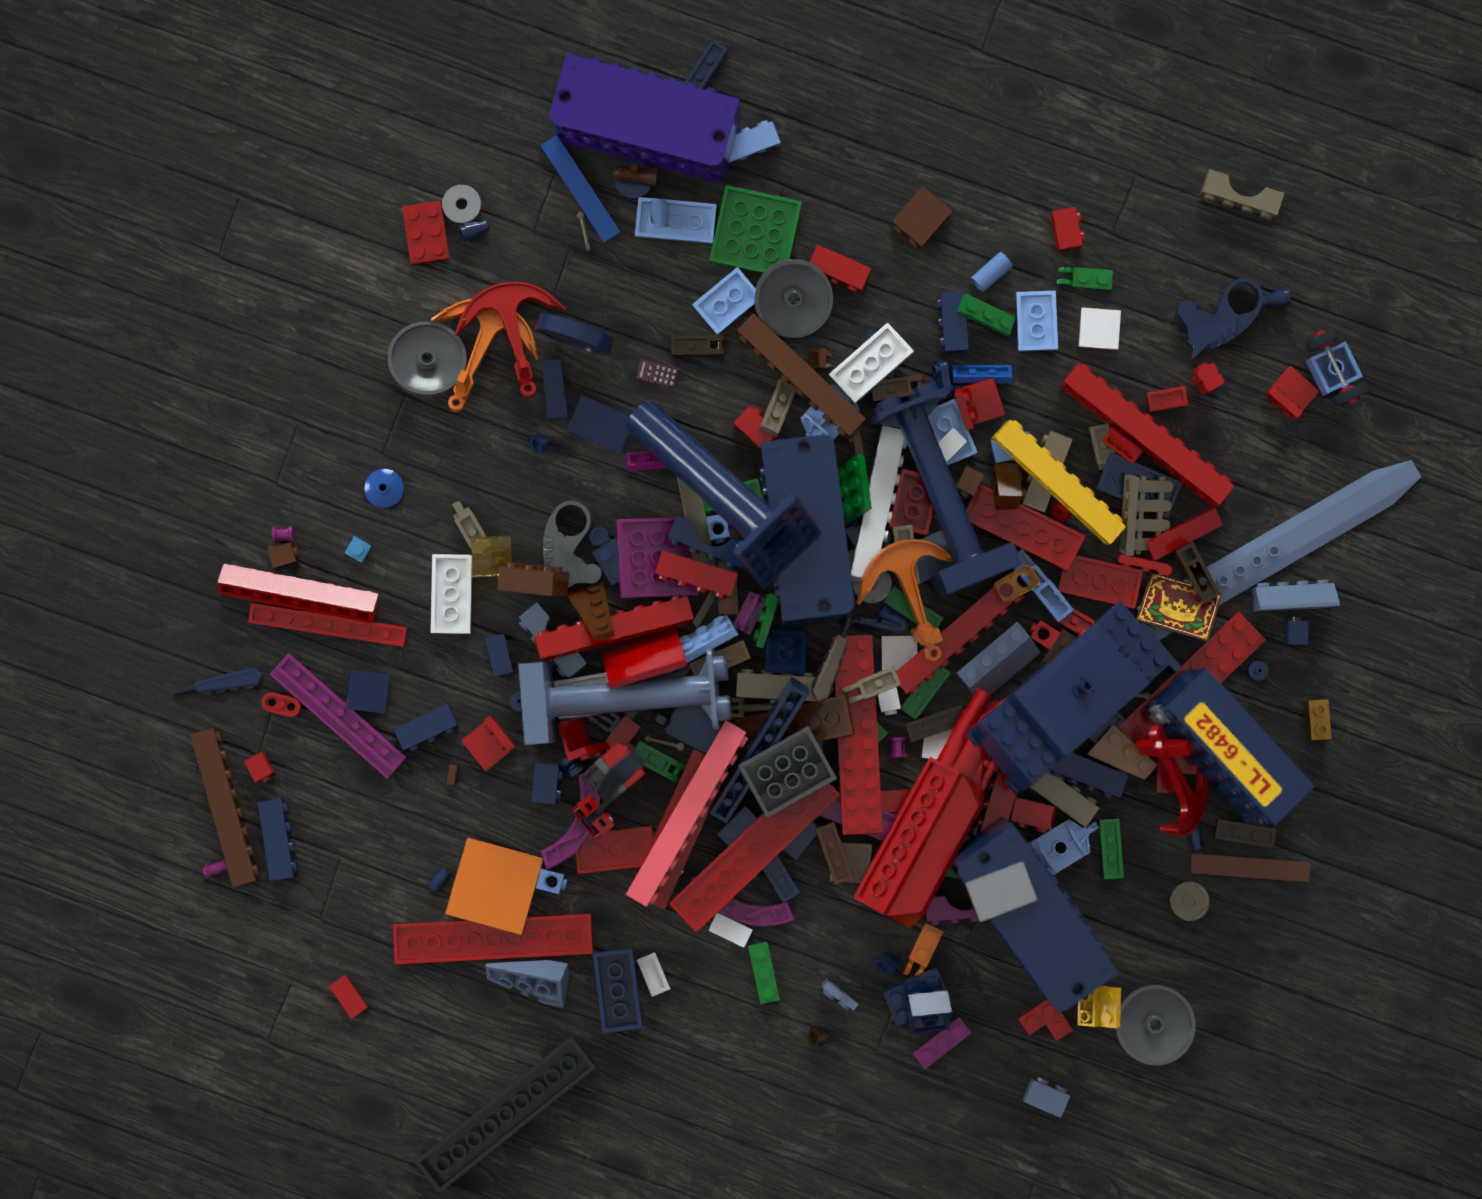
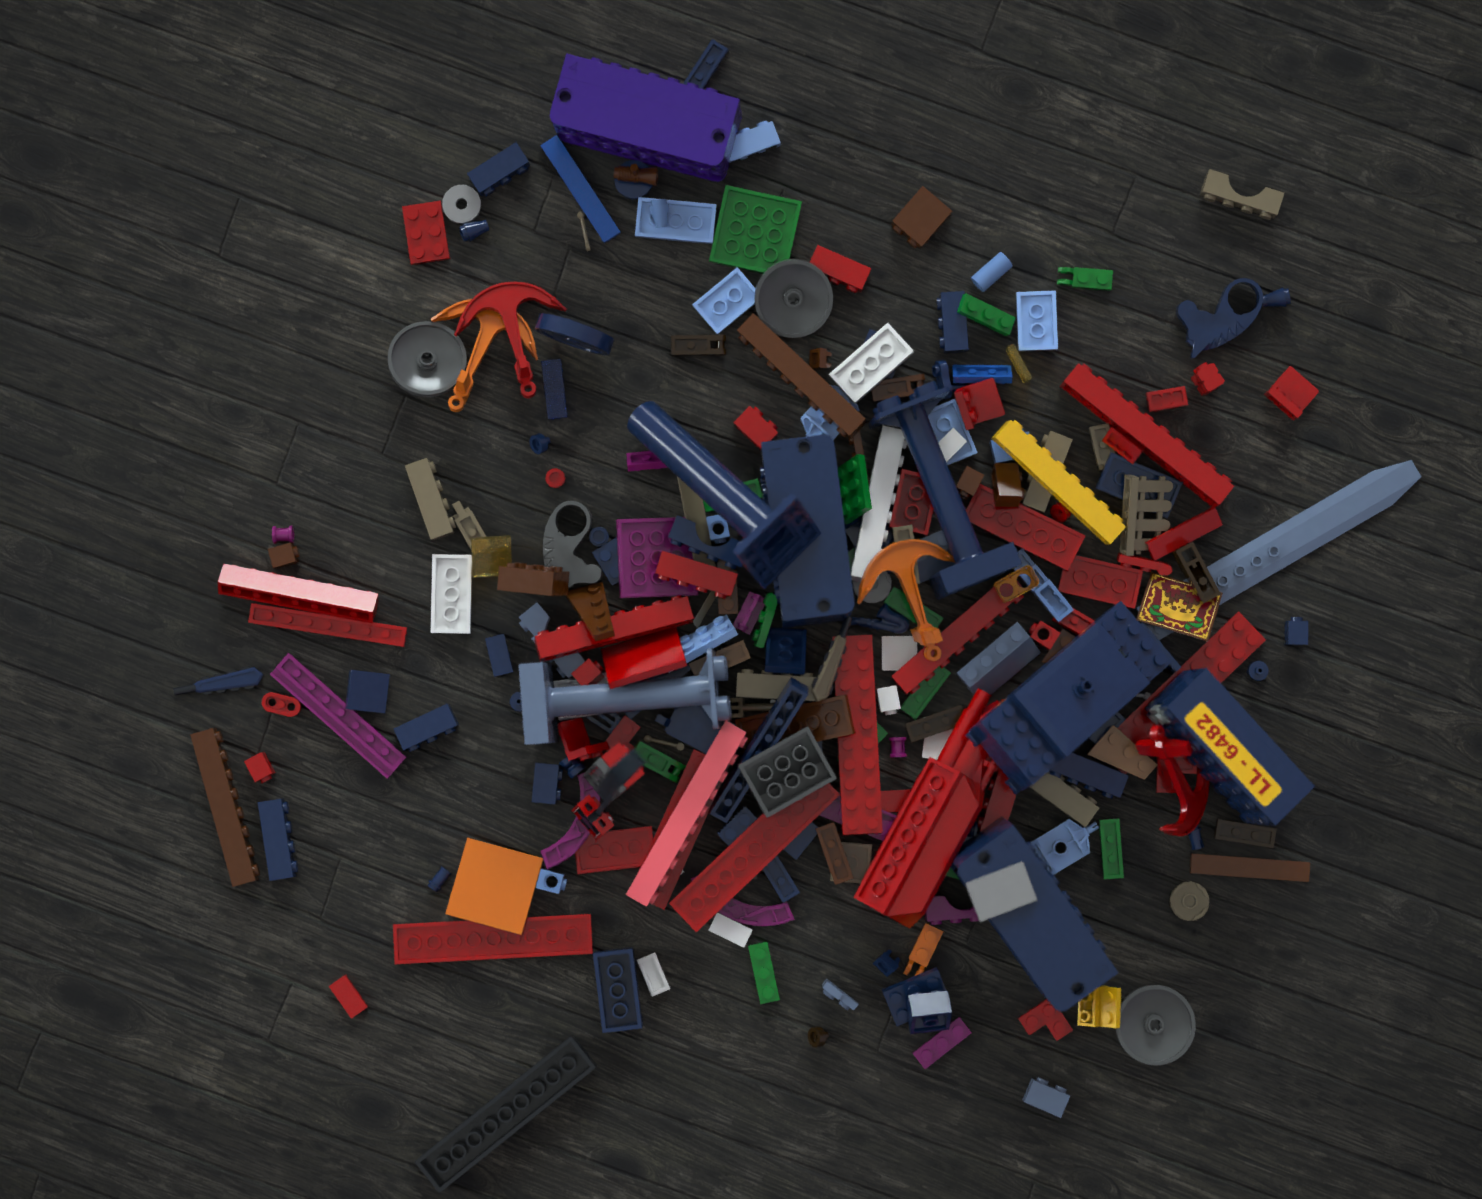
(214, 869): magenta pin -> none
(358, 549): dark azure plate -> none
(391, 495): blue dish -> none
(429, 499): none -> dark tan brick
(452, 774): reddish brown tile -> none
(488, 743): red bracket -> none
(499, 170): none -> dark blue brick
(538, 978): sand blue wedge -> none
(555, 478): none -> red tile
(588, 673): none -> red brick
(599, 424): clear blue tile -> none
(657, 373): tile -> none
(777, 408): dark tan tile -> none
(874, 685): dark tan hinge -> none
(1018, 363): none -> clear yellow tile
(1033, 814): red brick -> none
(1066, 229): red brick -> none
(1099, 328): white tile -> none
(1294, 596): sand blue slope -> none
(1317, 719): pearl gold brick -> none
(1334, 368): brick -> none

